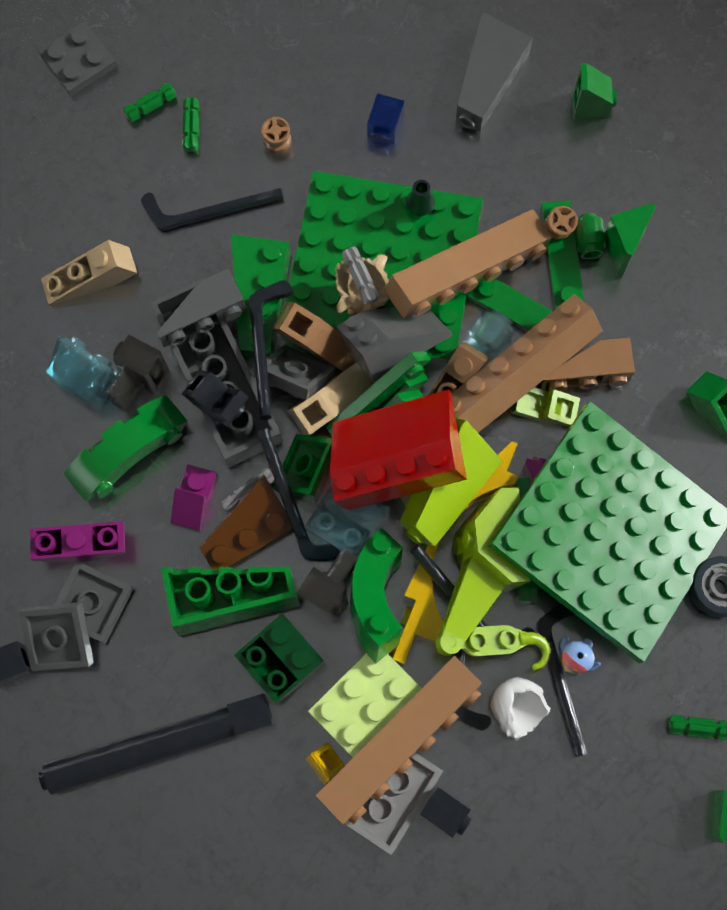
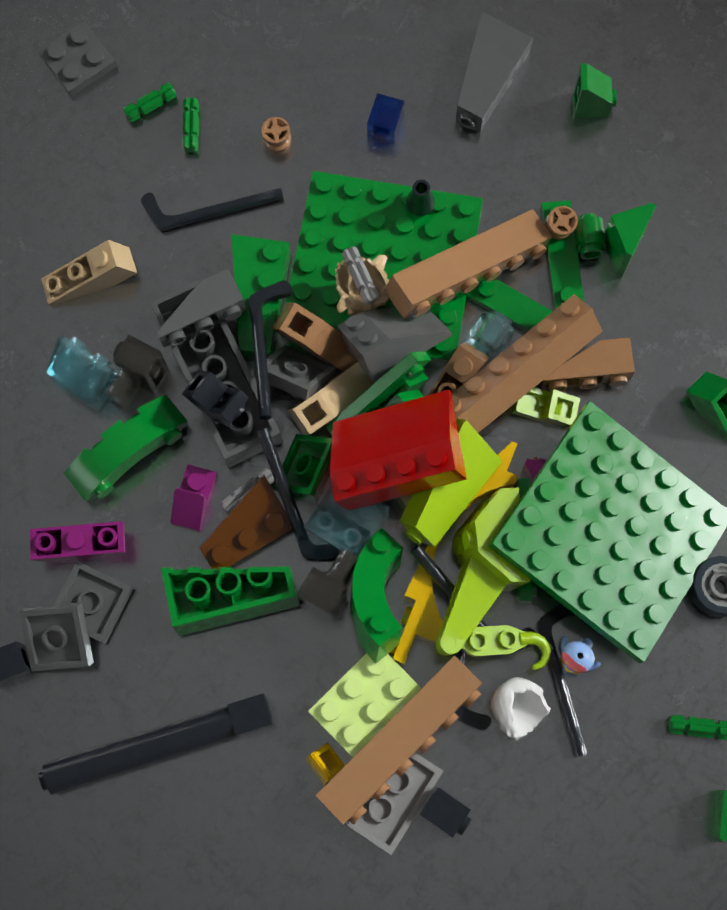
(280, 659): dark green slope -> none

